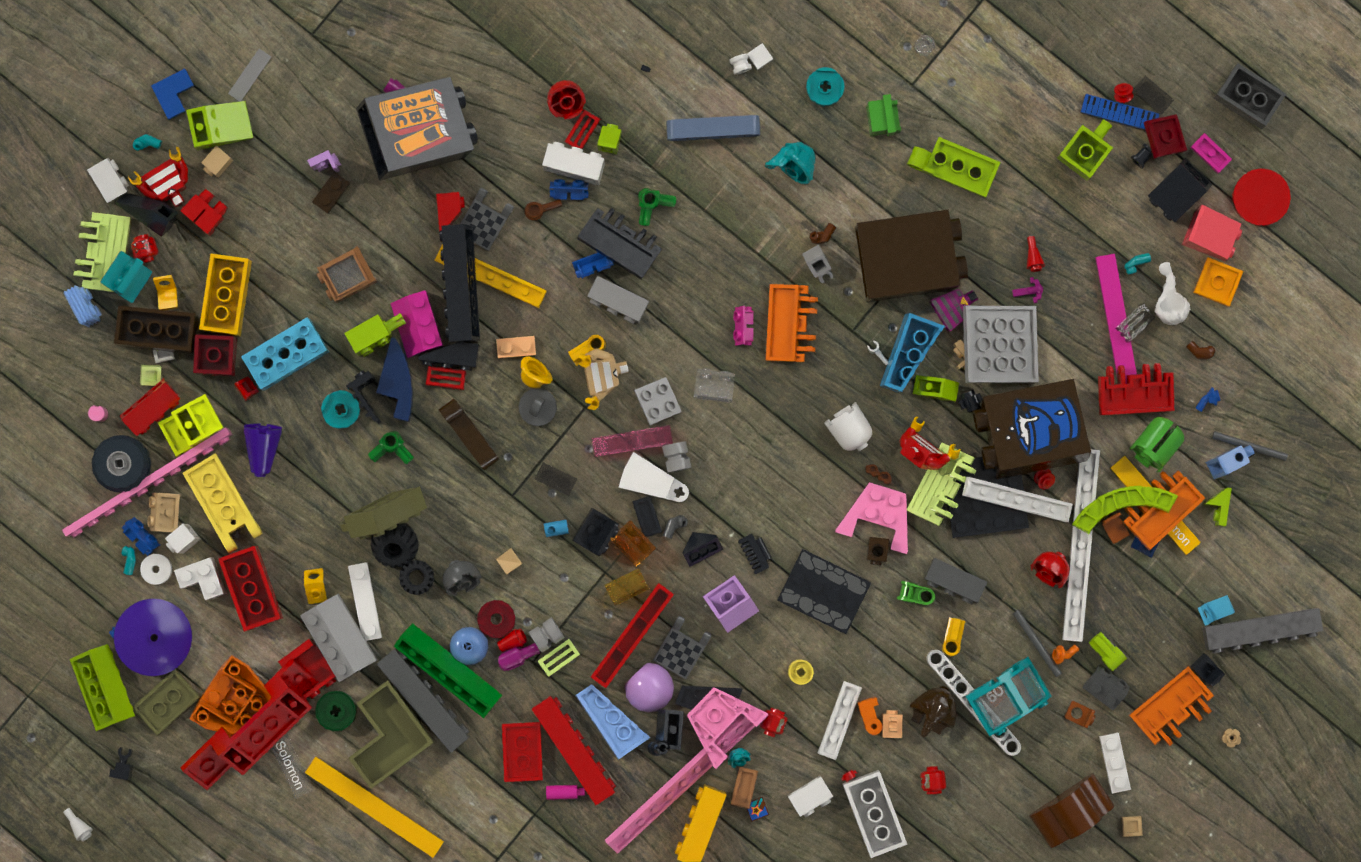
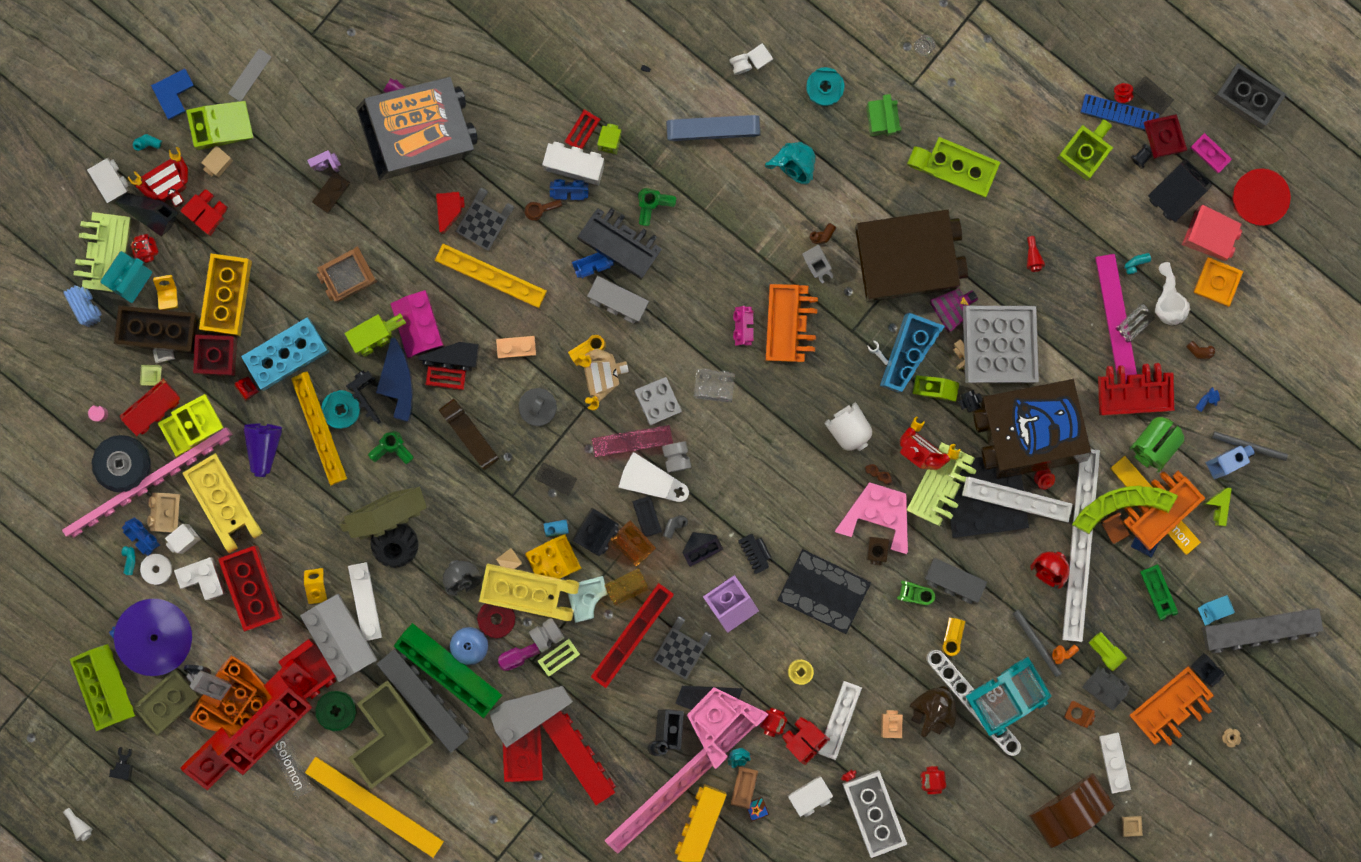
(205, 683): none -> light grey piece
(319, 428): none -> yellow tile
(428, 577): black tyre -> none
(460, 283): black brick -> none
(512, 640): red cone -> none
(523, 714): none -> light grey wedge
(526, 591): none -> light yellow hinge
(534, 373): yellow hat -> none
(553, 558): none -> yellow bracket
(564, 792): dark pink cylinder -> none
(566, 99): red cylinder -> none
(588, 595): none -> light aqua tile
(615, 727): light blue wing -> none
(649, 688): lavender cylinder -> none
(797, 743): none -> red hips
(868, 714): orange leg -> none
(1037, 289): magenta piece -> none
(1158, 592): none -> green plate

